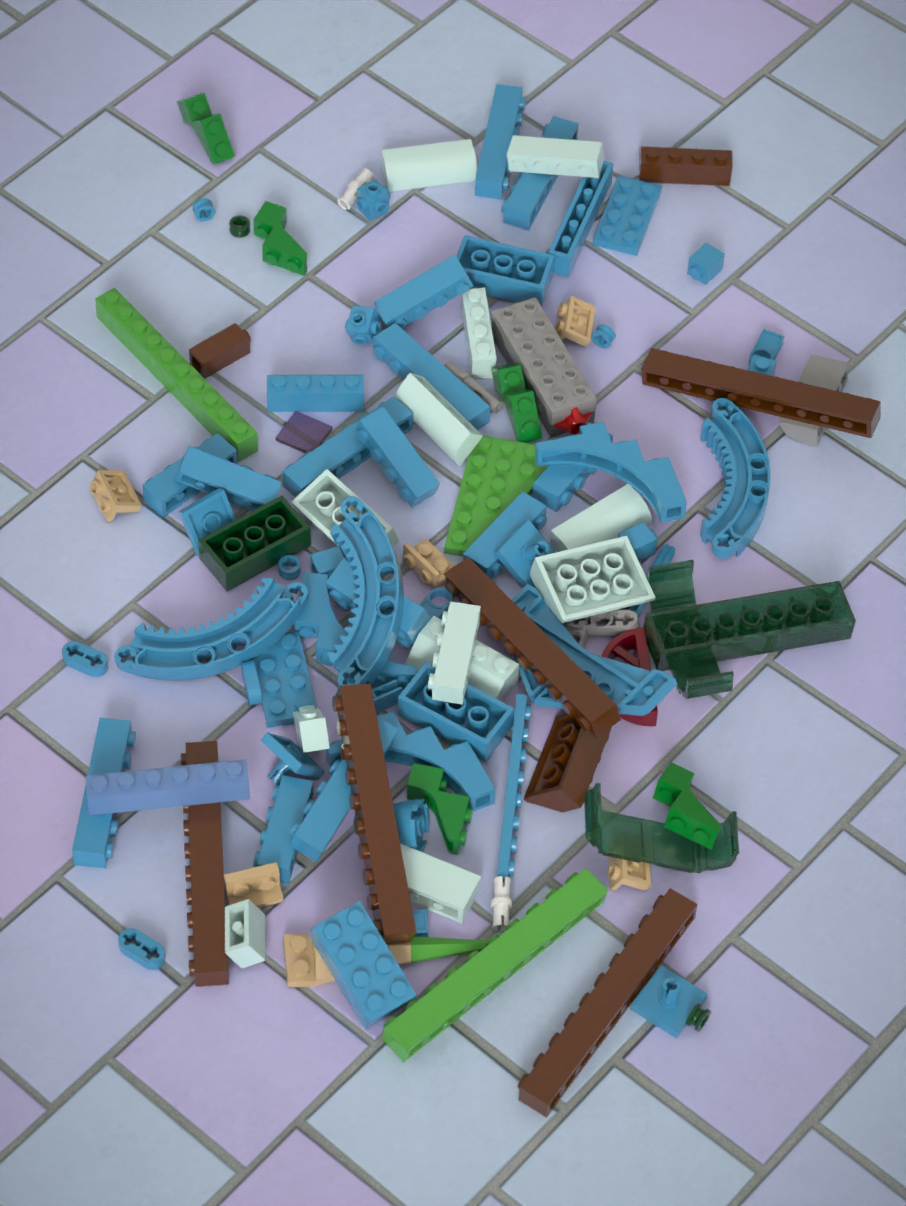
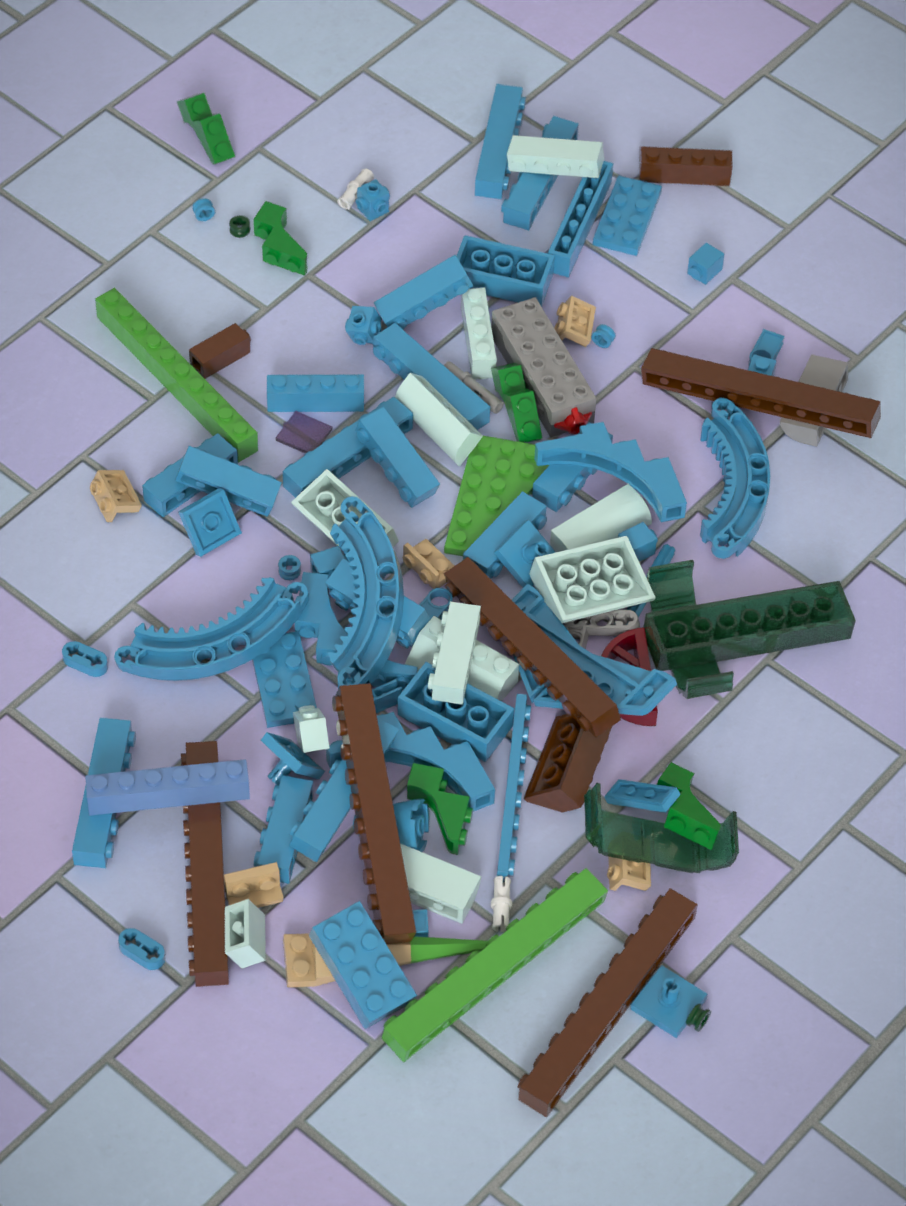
(251, 682): dark azure beam -> none
(254, 543): dark green brick -> none
(429, 165): light aqua brick -> none
(642, 795): none -> dark azure tile

